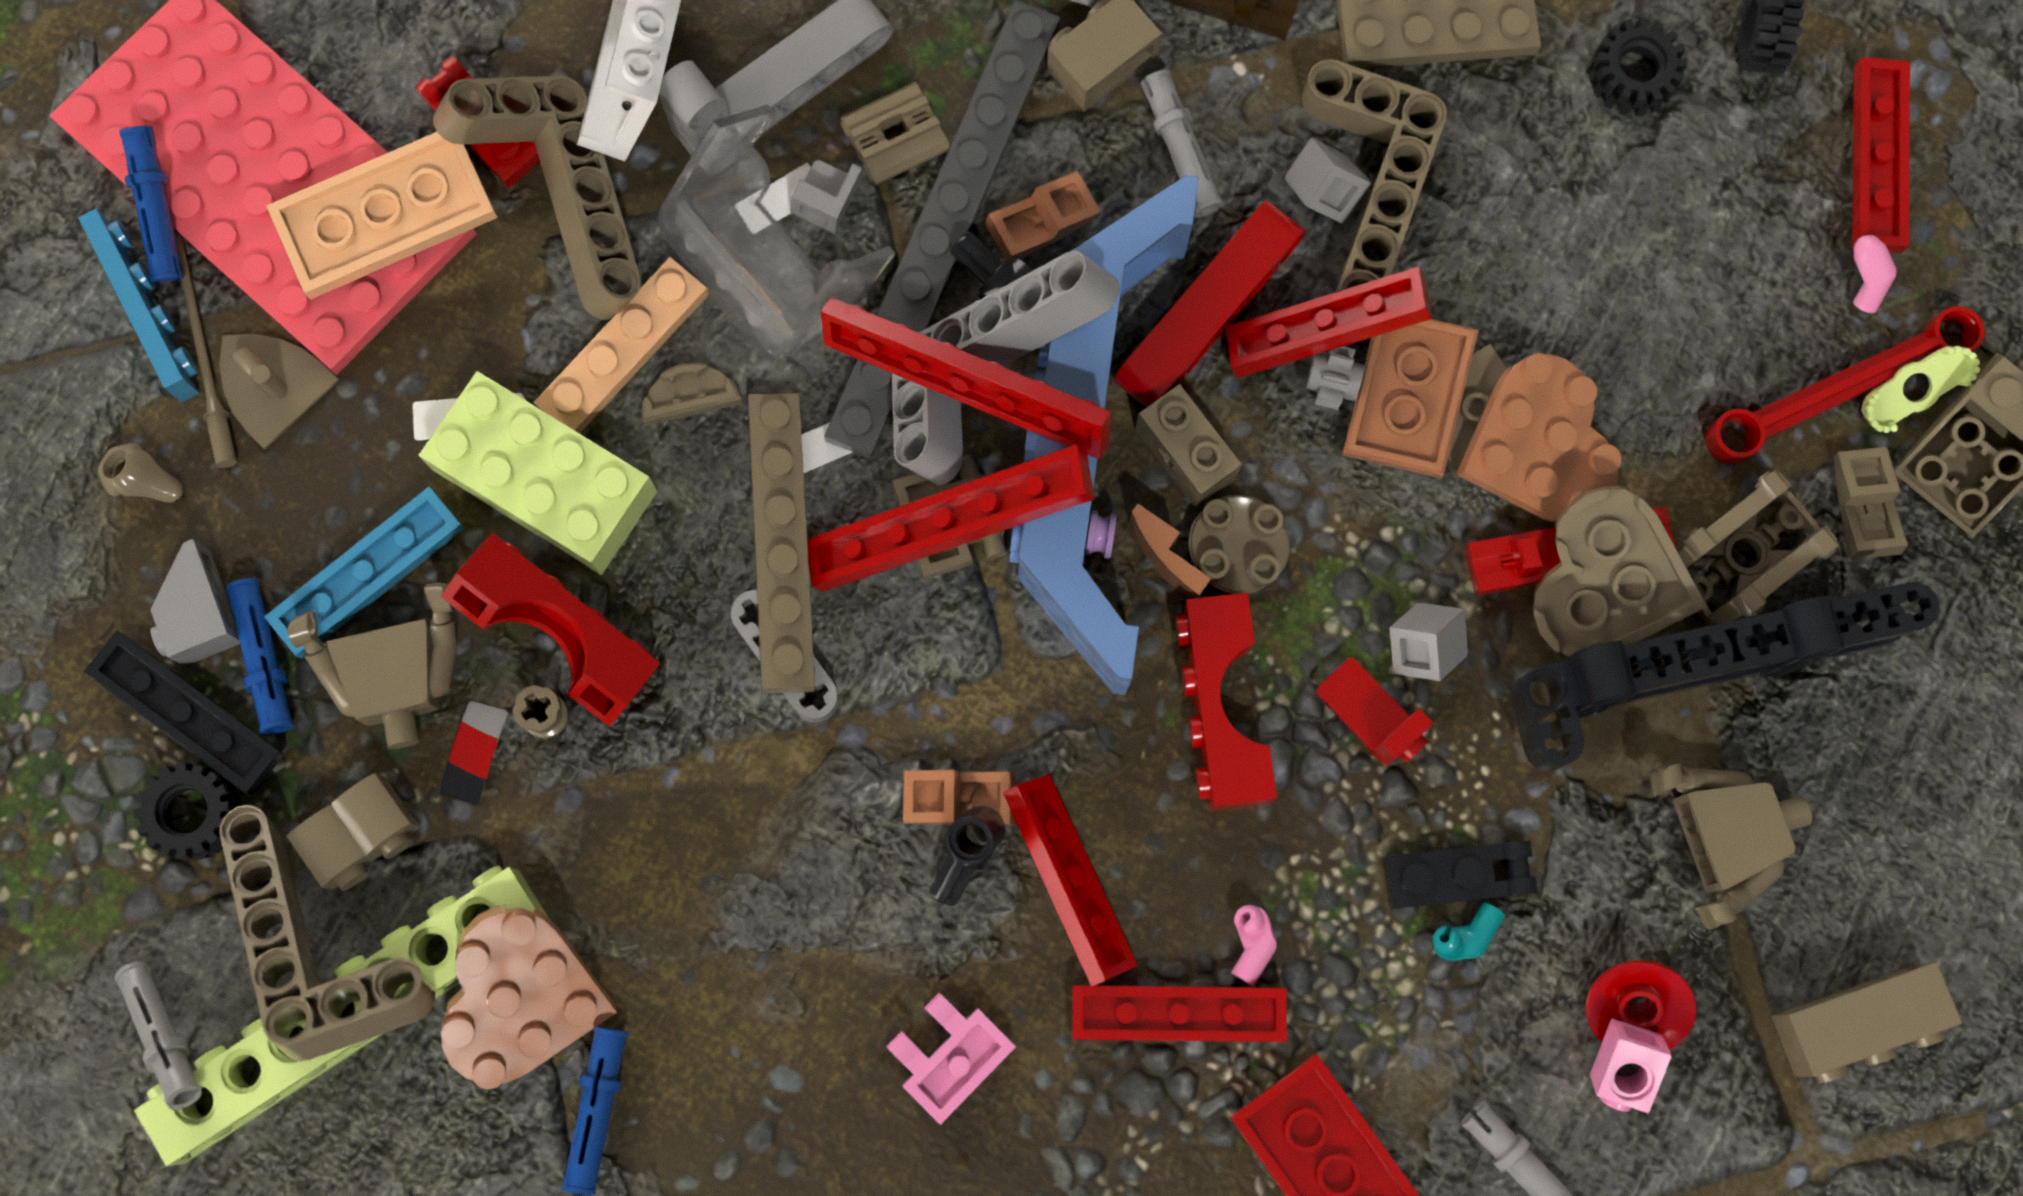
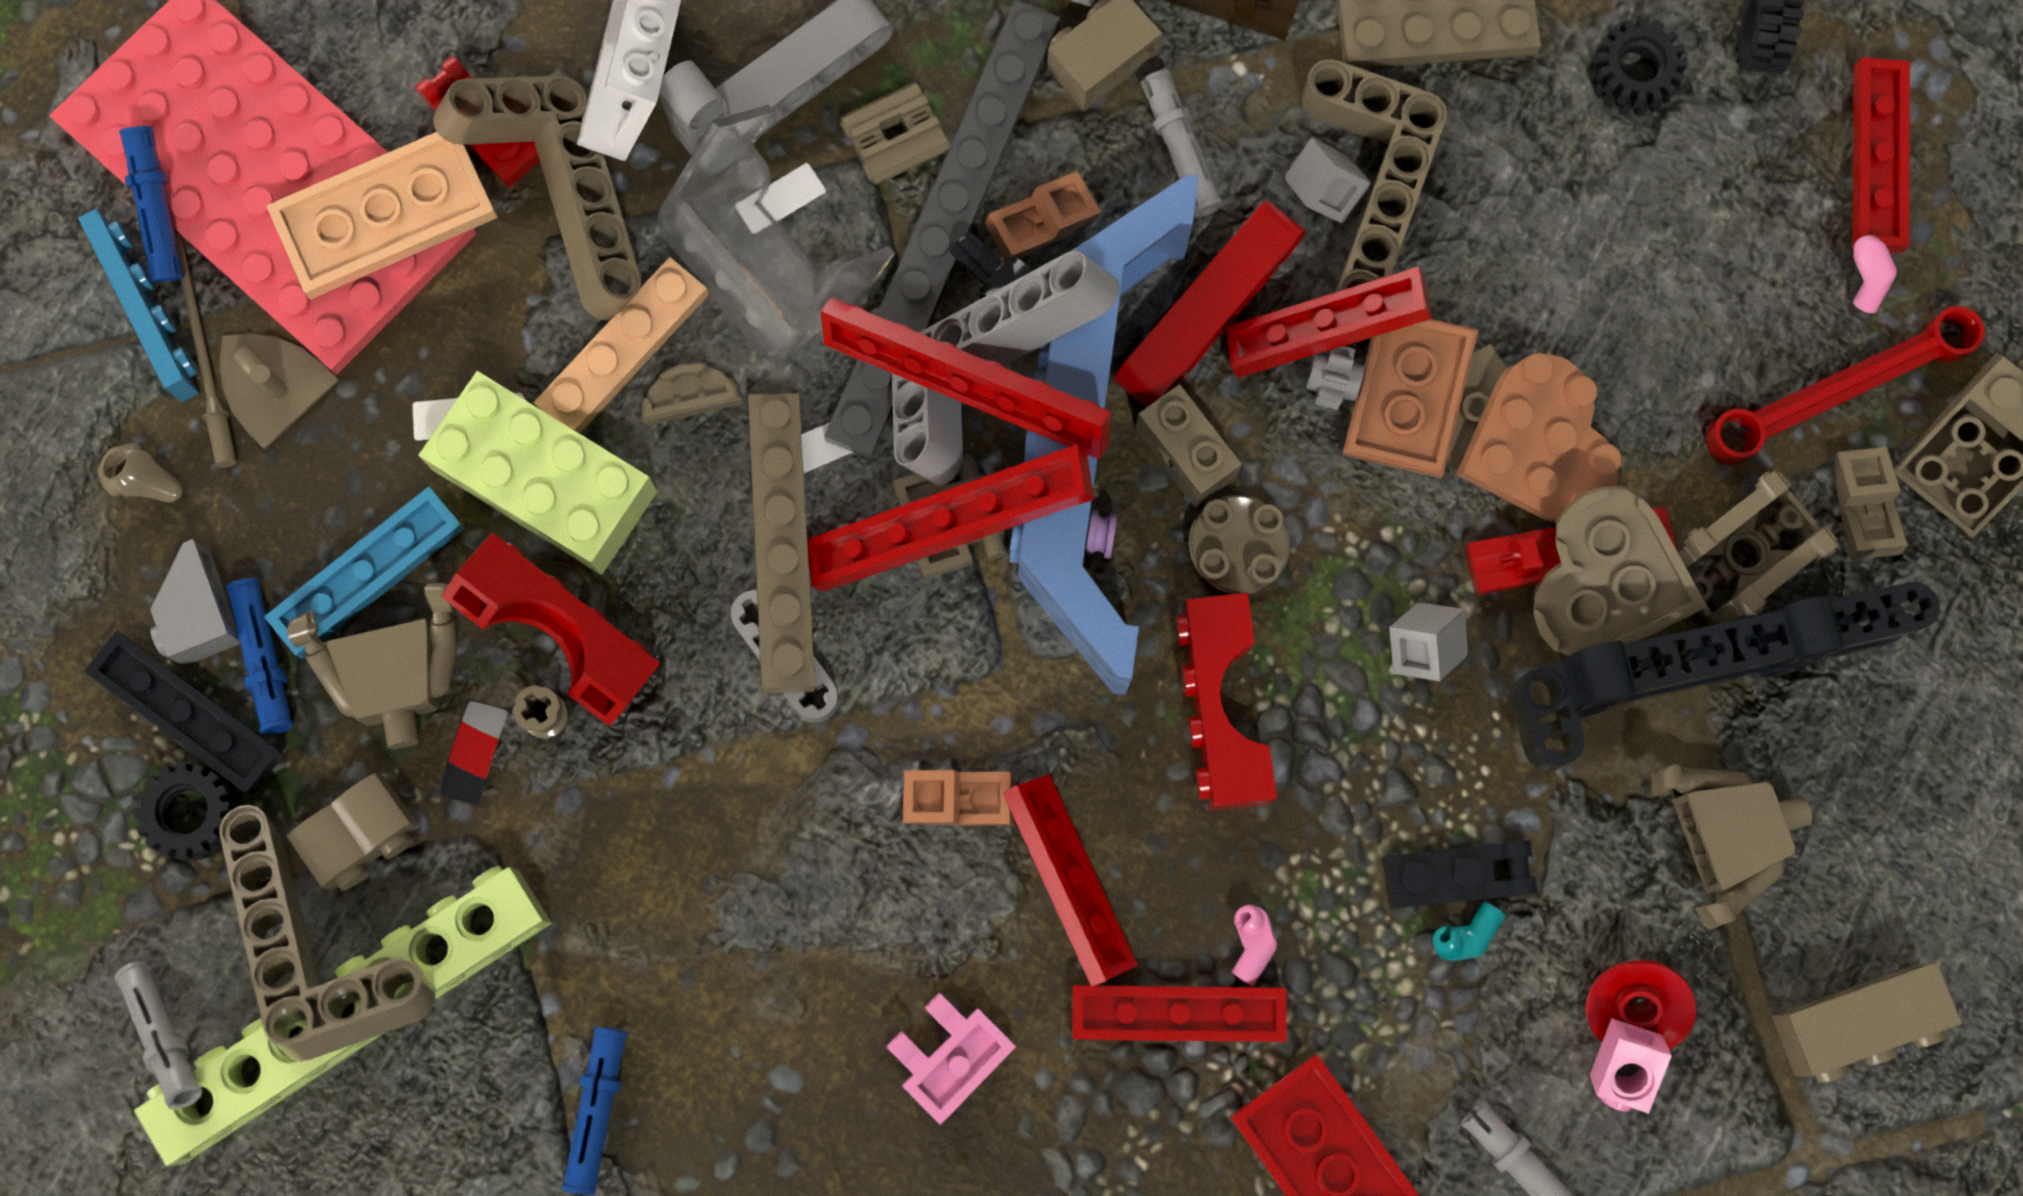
(518, 997): nougat plate -> none
(825, 195): light grey panel -> none
(964, 854): black axle -> none
(1156, 541): nougat slope -> none
(1373, 714): red bracket -> none
(1944, 370): yellowish green piece -> none

